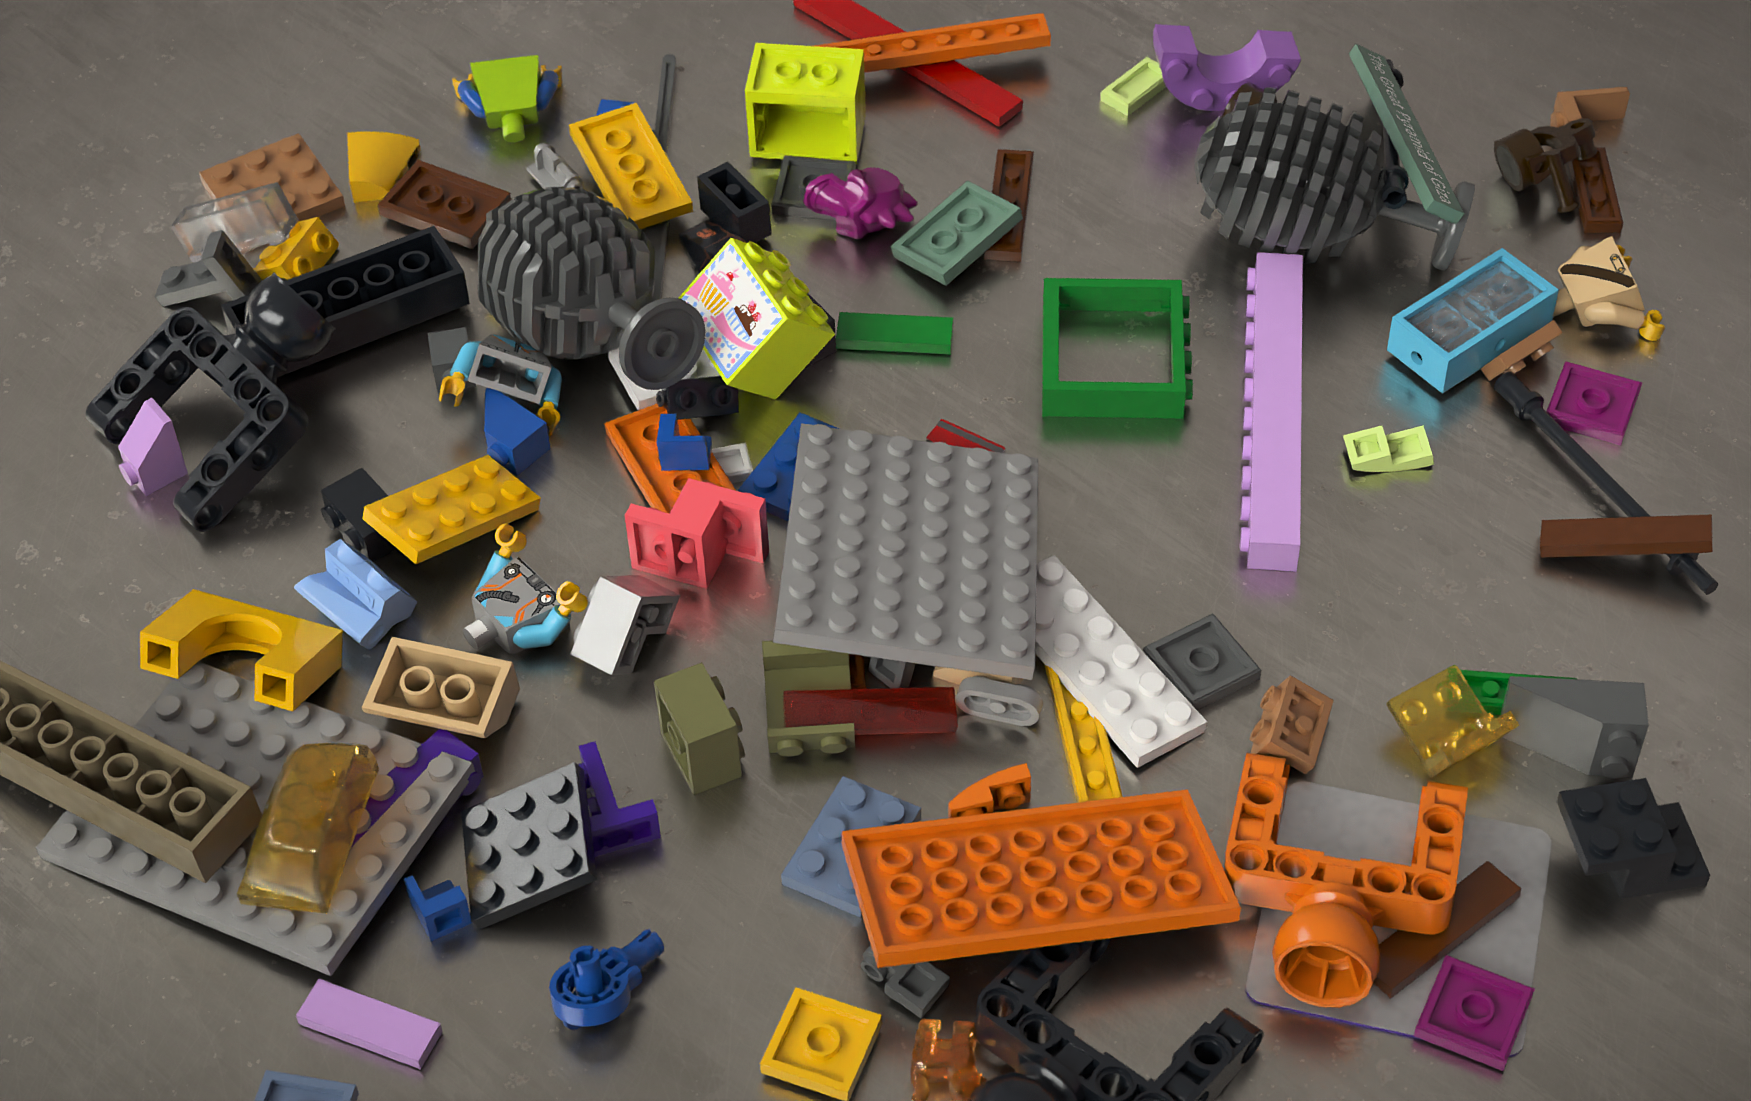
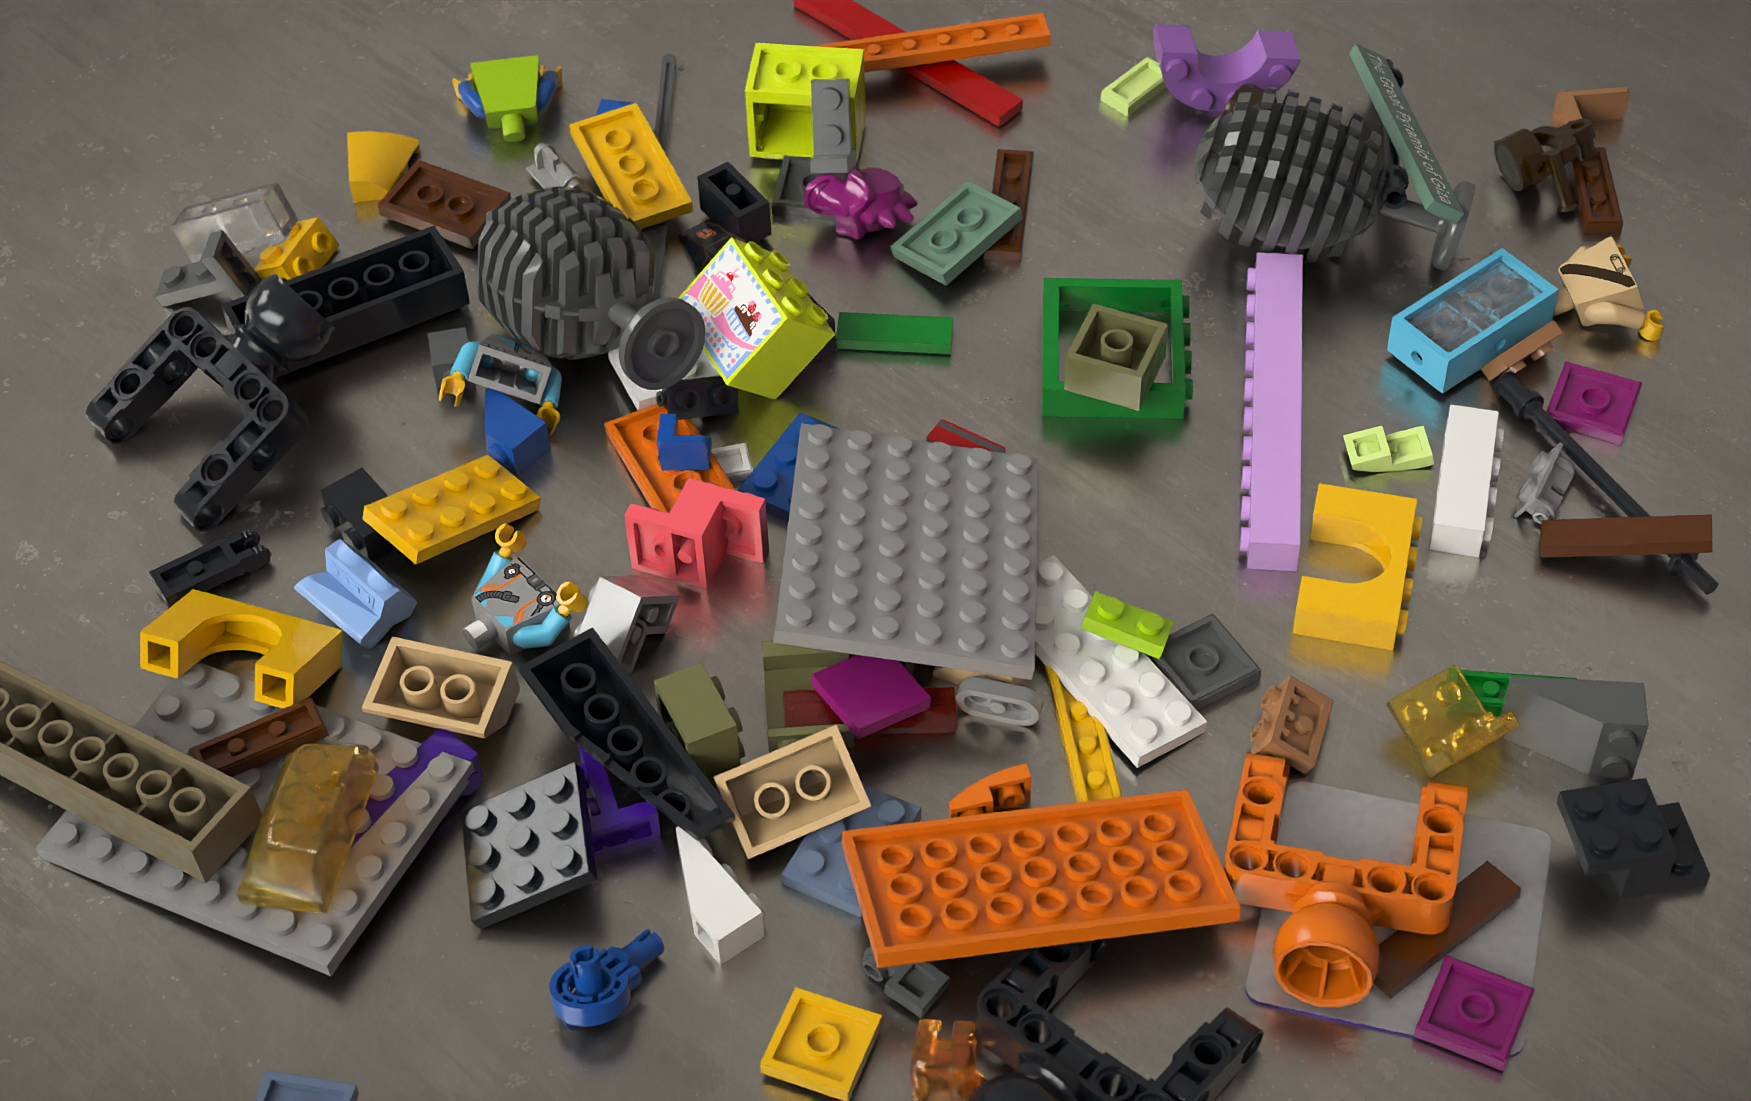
(151, 450): lavender slope -> none
(210, 565): none -> black hinge
(263, 739): none -> reddish brown tile
(285, 162): medium nougat plate -> none
(369, 1023): lavender tile -> none
(439, 908): blue panel -> none
(619, 727): none -> black wedge
(720, 910): none -> white slope
(792, 791): none -> tan slope
(832, 126): none -> dark grey bracket
(870, 693): none -> magenta tile
(1115, 357): none -> olive brick
(1127, 625): none -> lime plate
(1367, 610): none -> yellow arch
(1465, 481): none -> white brick
(1537, 493): none -> light grey hinge

